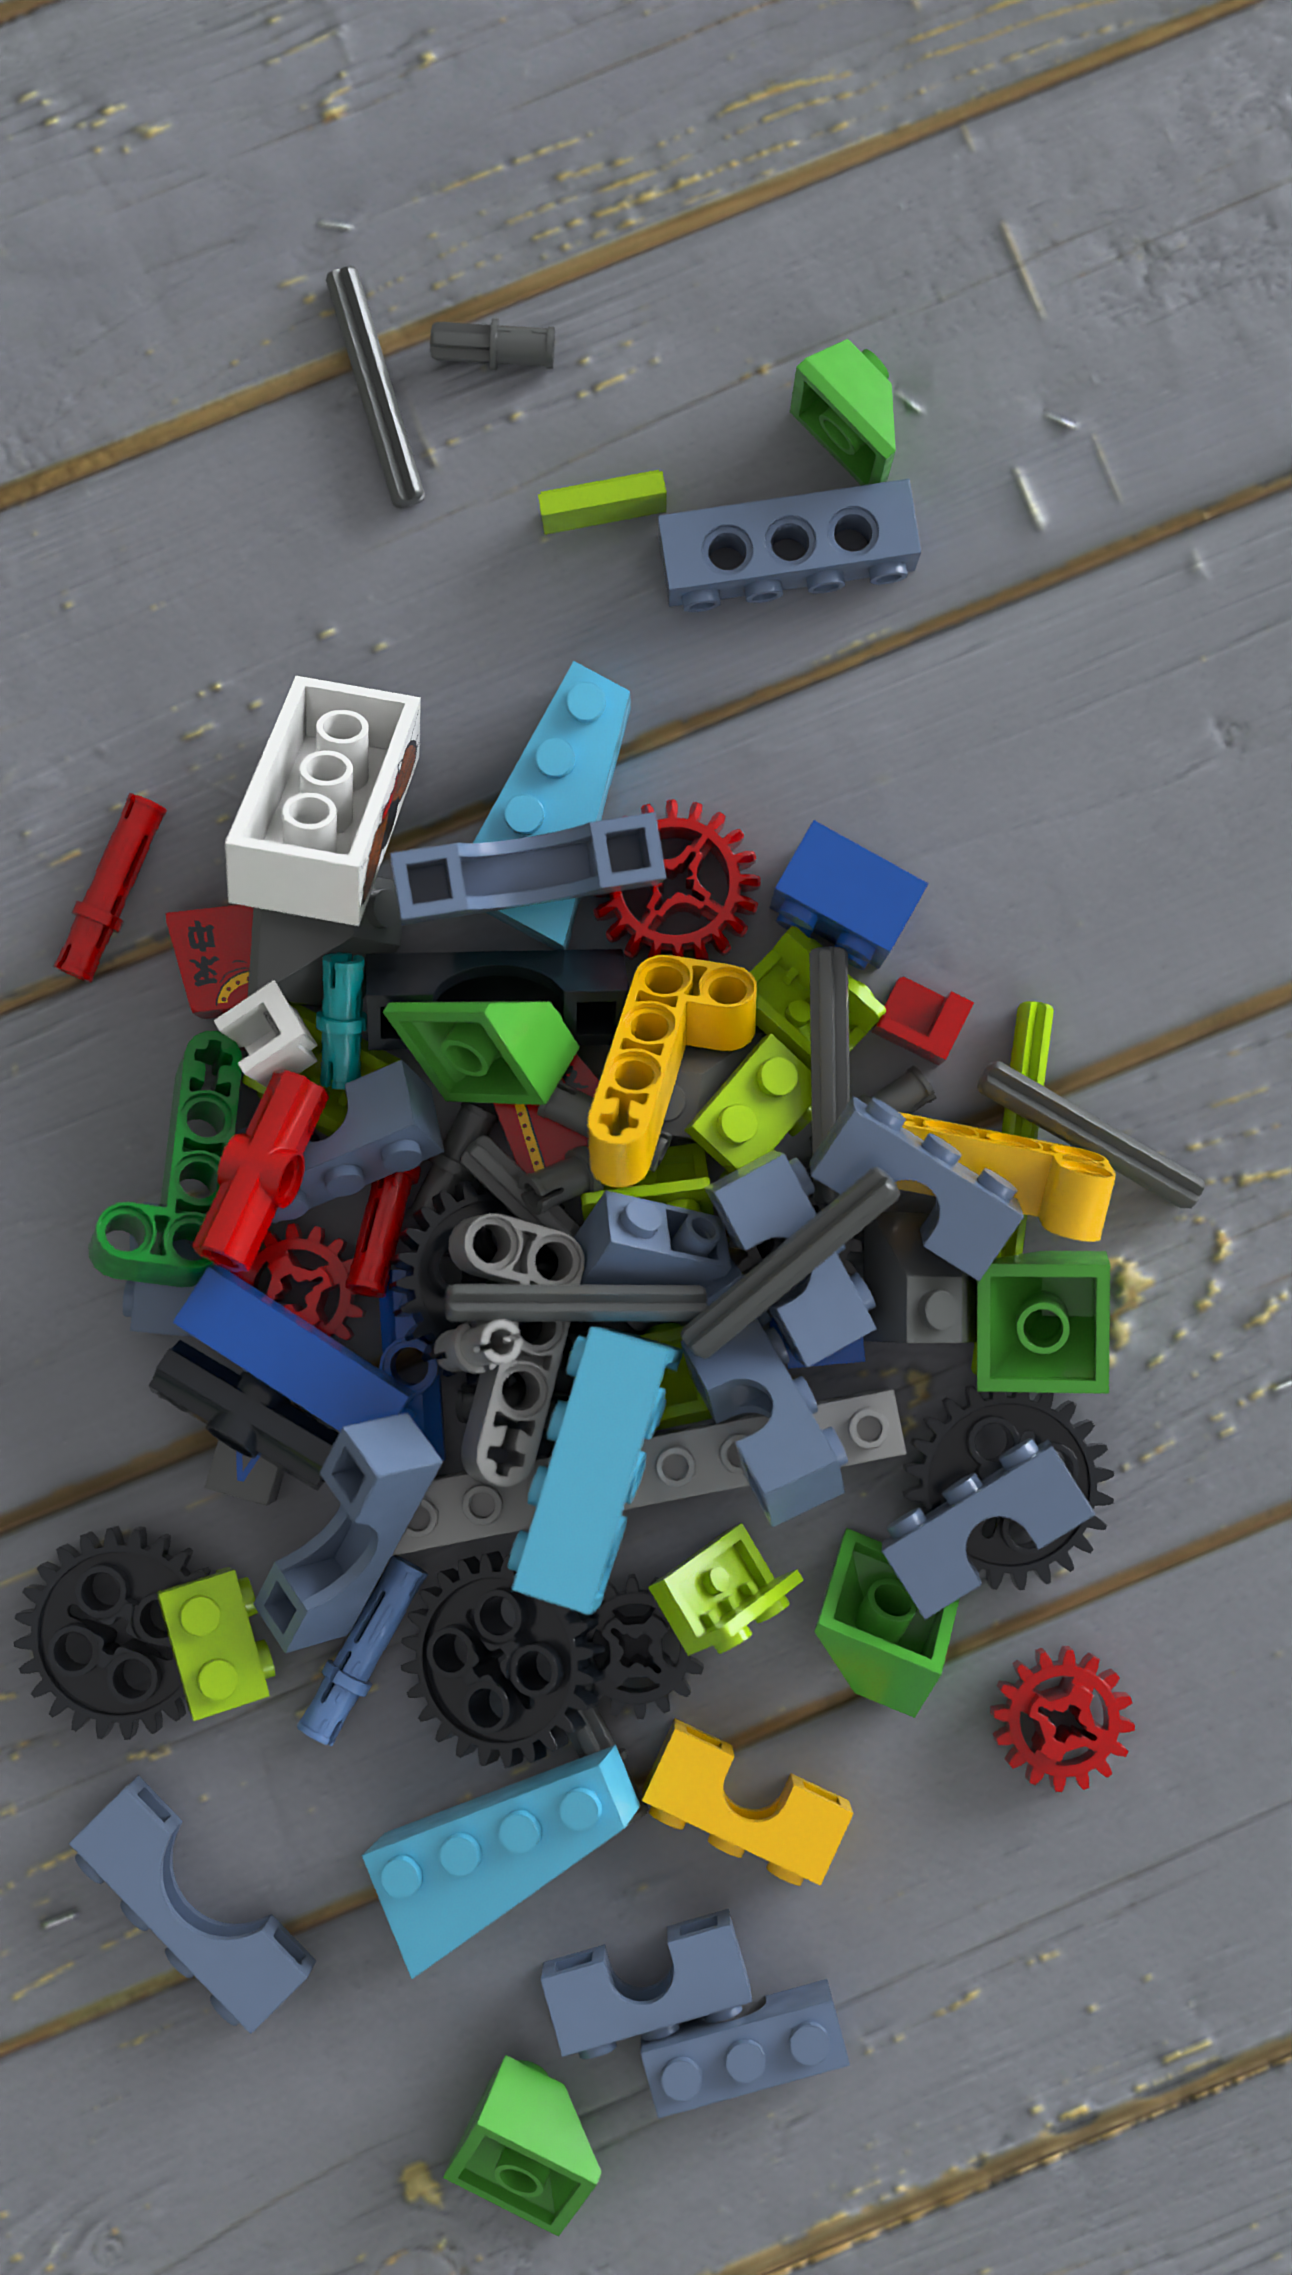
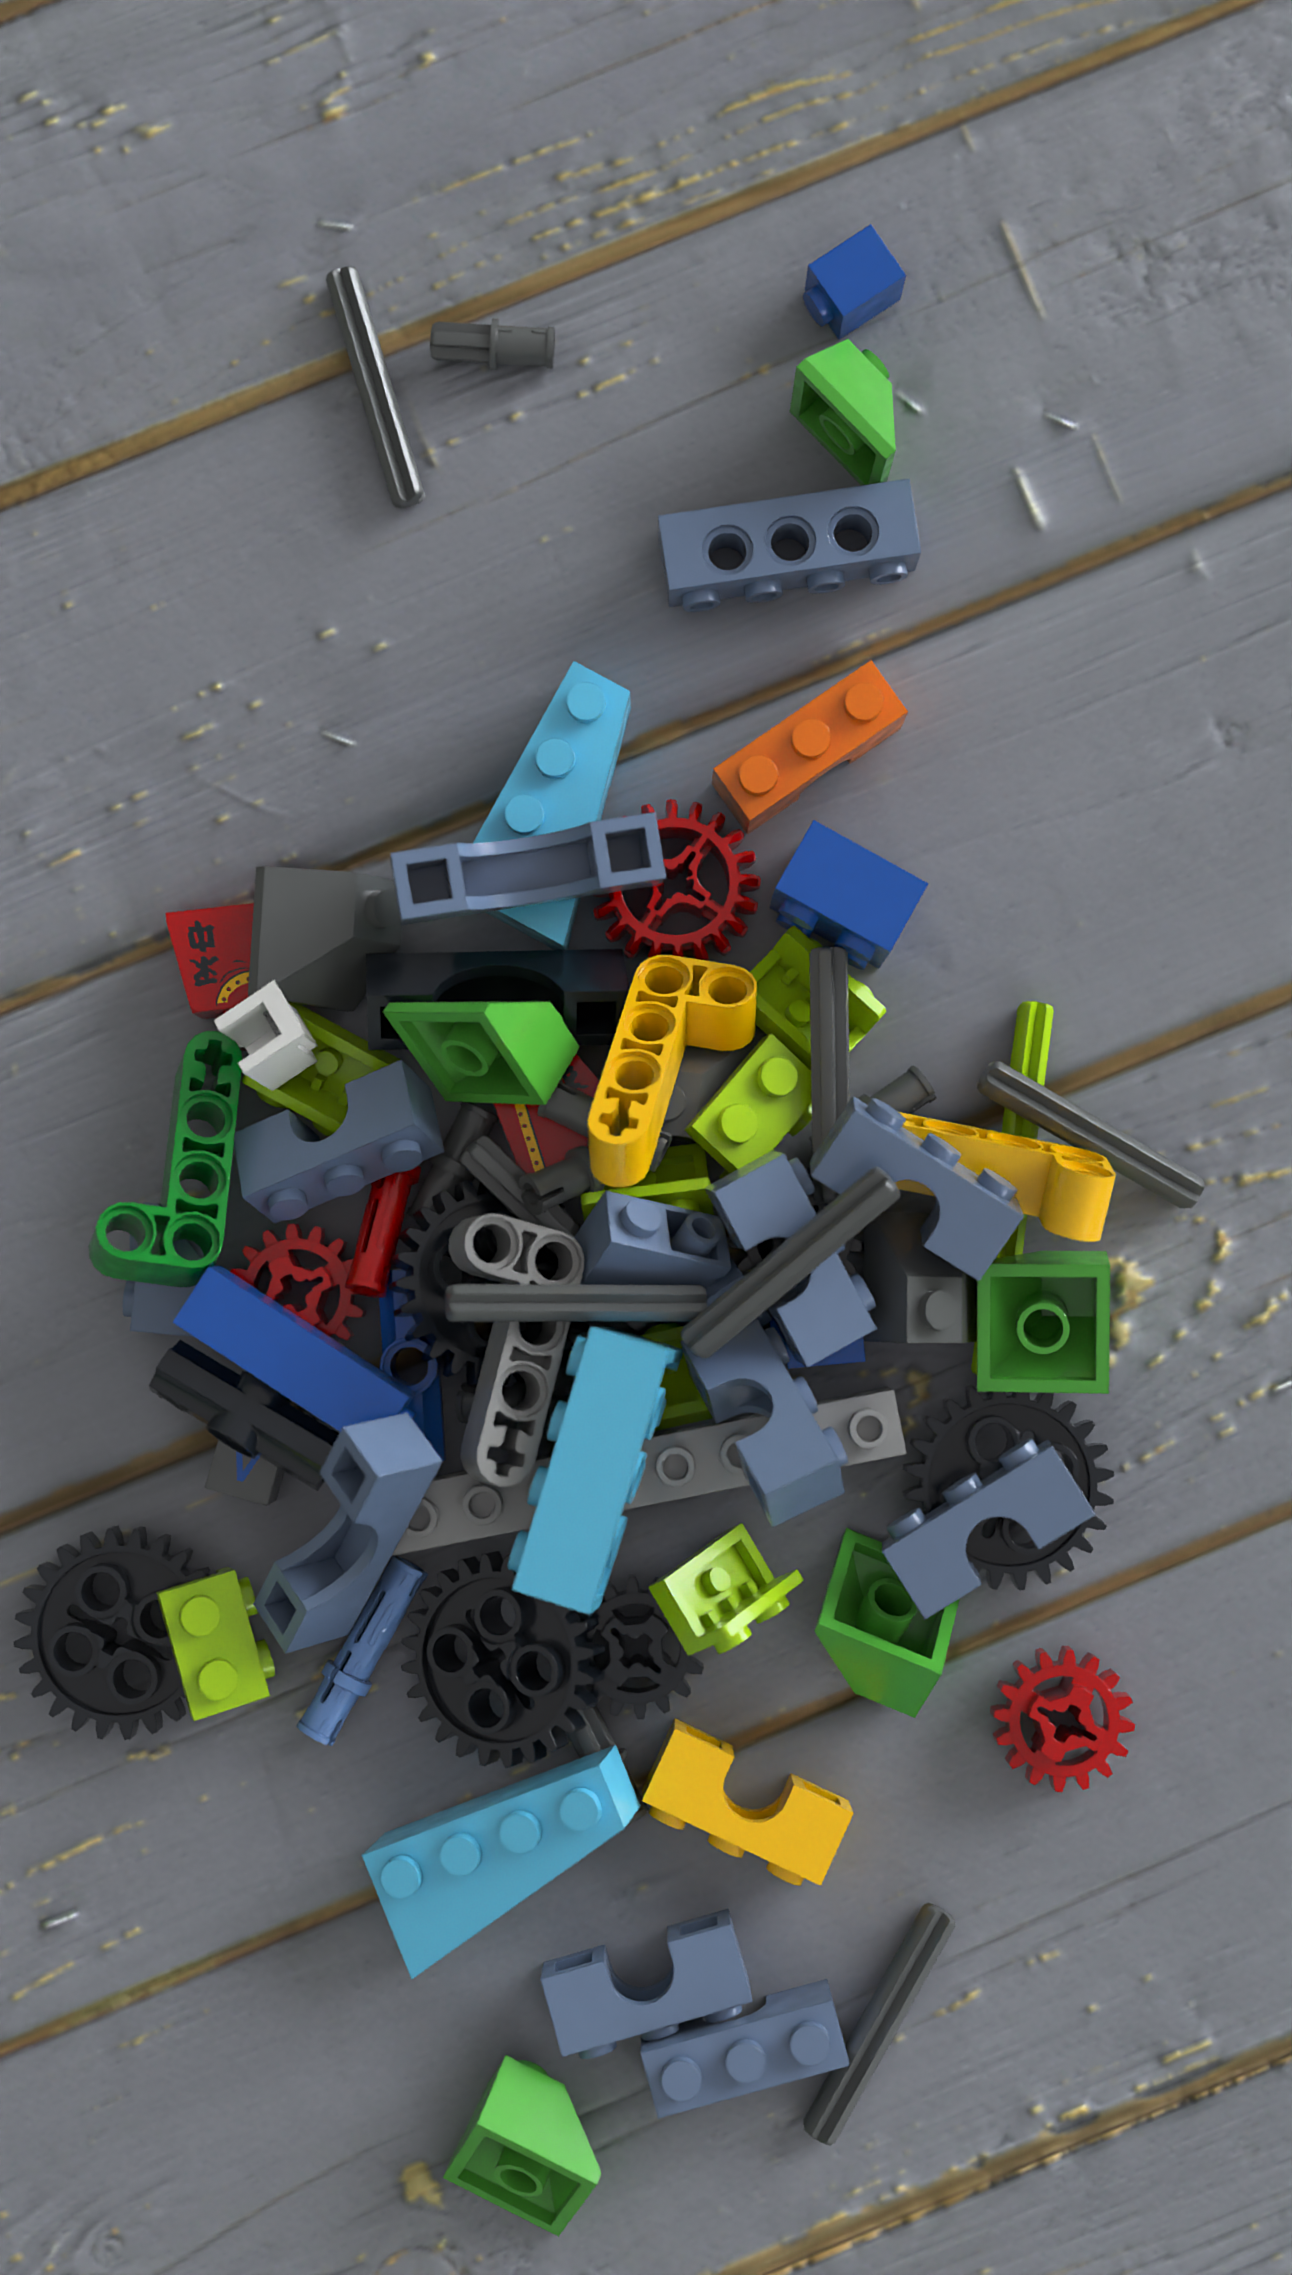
(106, 897): red pin -> none
(242, 1964): sand blue arch -> none
(260, 1171): red piece -> none
(324, 801): white brick -> none
(341, 1019): teal pin -> none
(478, 1346): light grey pin -> none
(603, 501): lime tile -> none
(807, 744): none -> orange arch
(853, 283): none -> blue brick
(879, 2023): none -> dark grey axle
(922, 1020): red panel -> none

